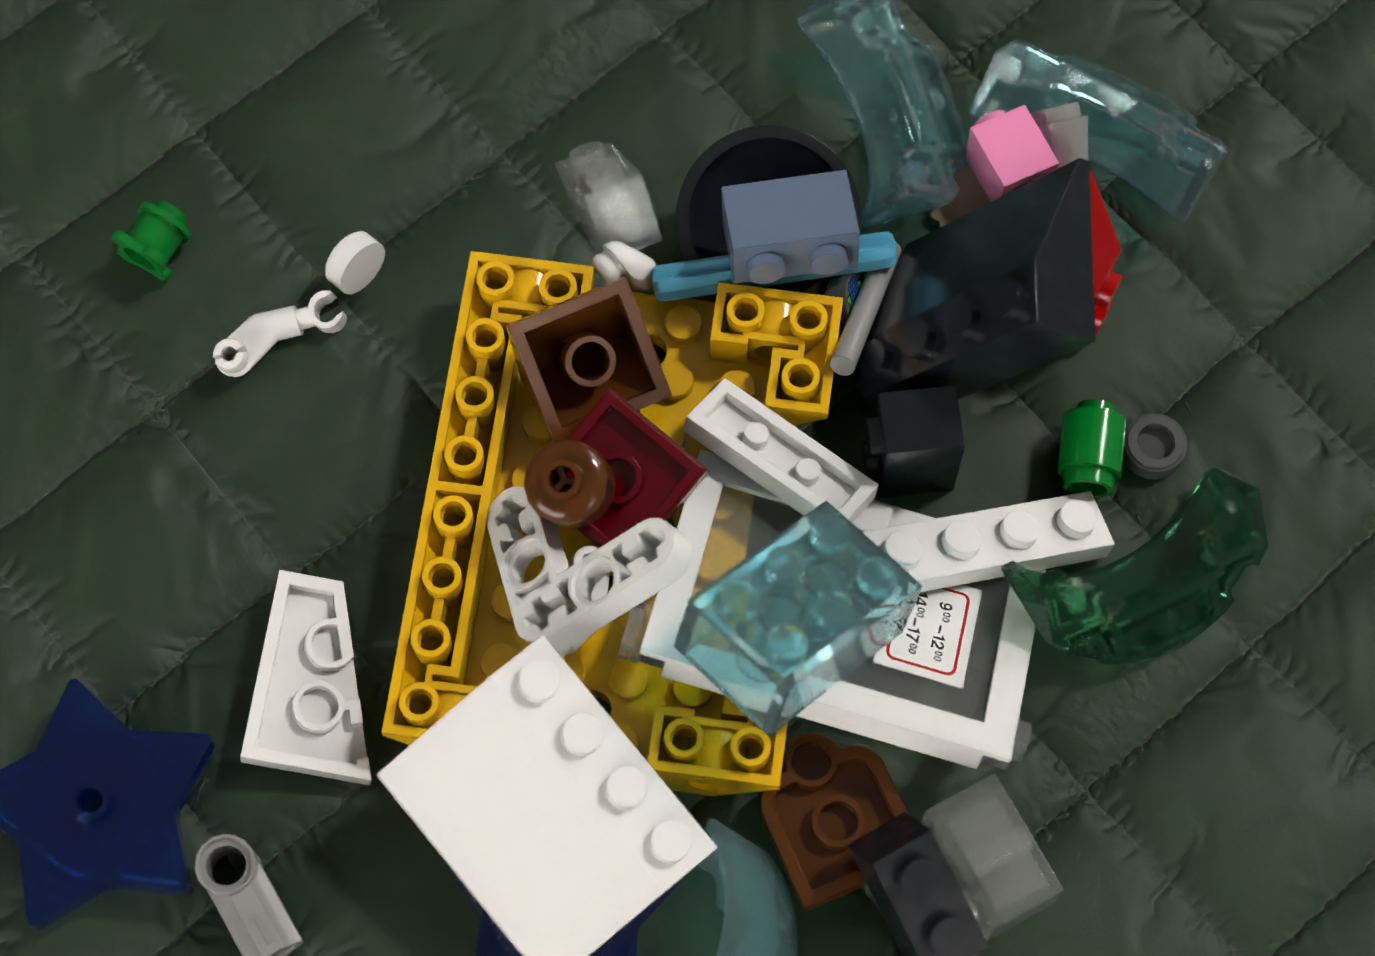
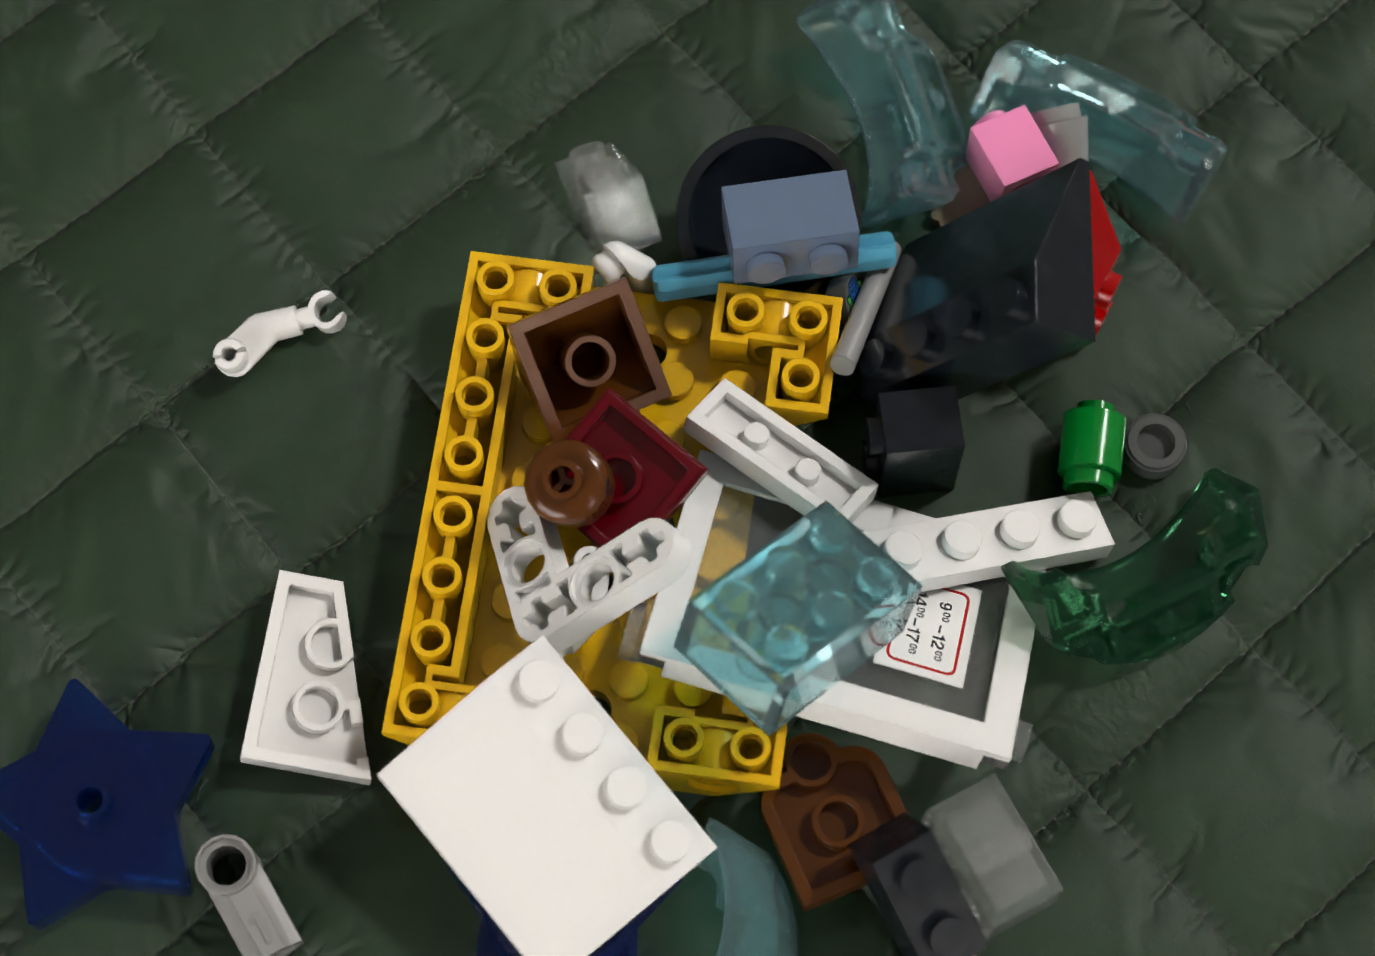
(153, 237): green brick -> none
(354, 262): white tile -> none

